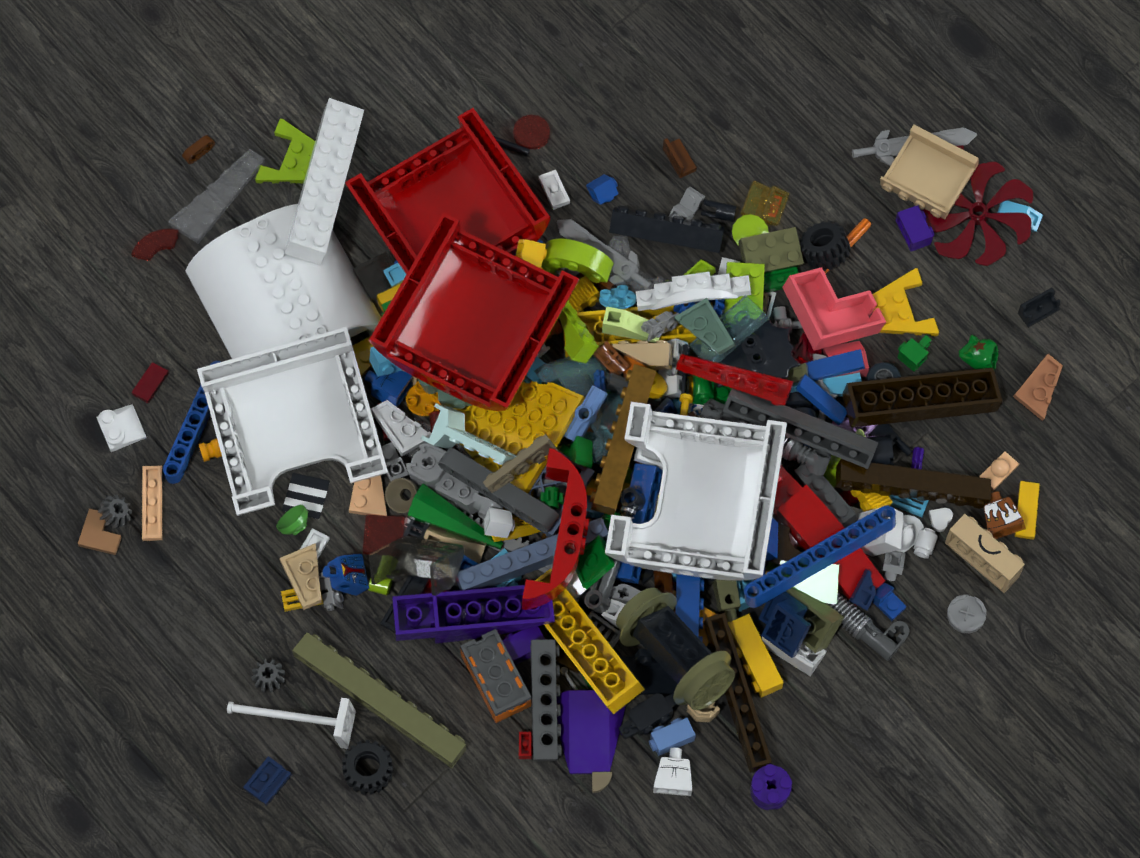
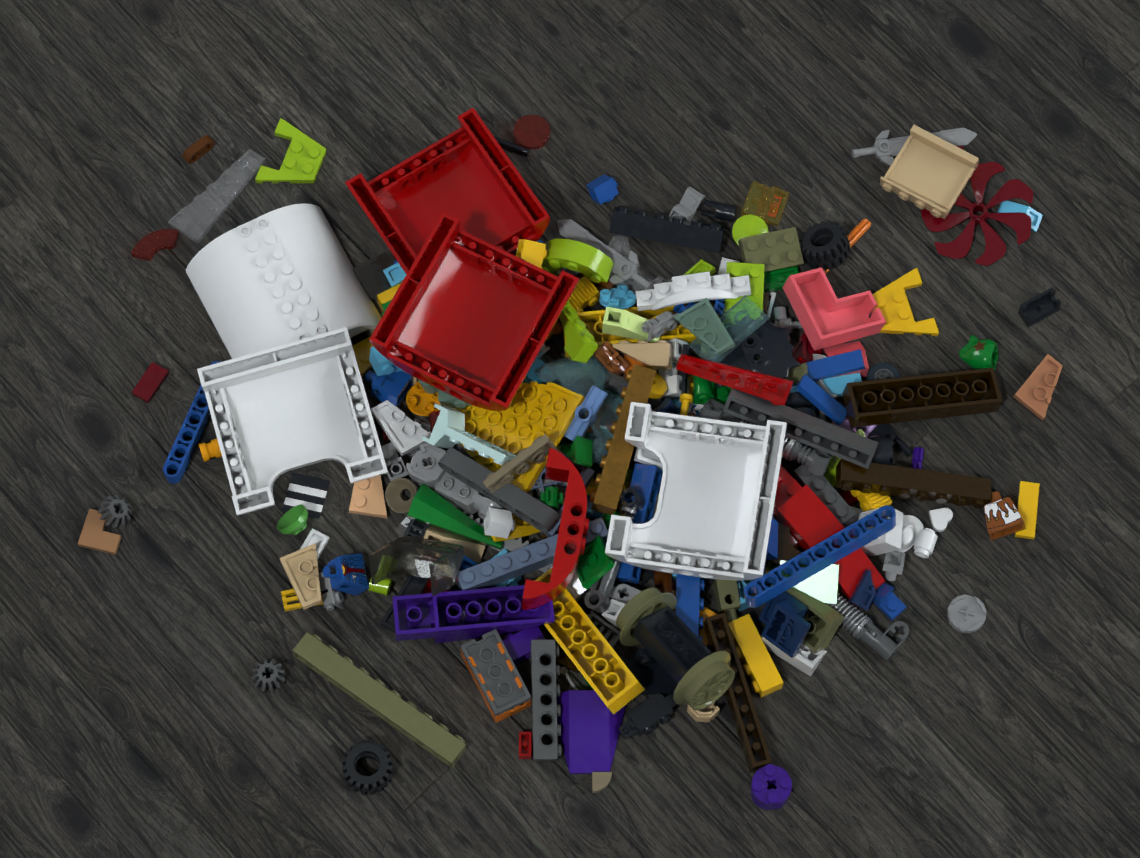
(121, 427): white slope -> none
(152, 503): light nougat tile -> none
(267, 781): dark blue plate -> none
(324, 182): white brick -> none
(343, 722): white tile -> none
(381, 531): clear red tile -> none
(554, 189): white plate -> none
(599, 381): blue axle -> none
(671, 736): medium blue brick -> none
(673, 775): white torso -> none
(679, 157): reddish brown panel -> none
(914, 228): dark purple brick -> none
(914, 353): green brick -> none
(915, 511): medium azure tile -> none
(984, 553): tan brick -> none
(1000, 470): light nougat tile -> none

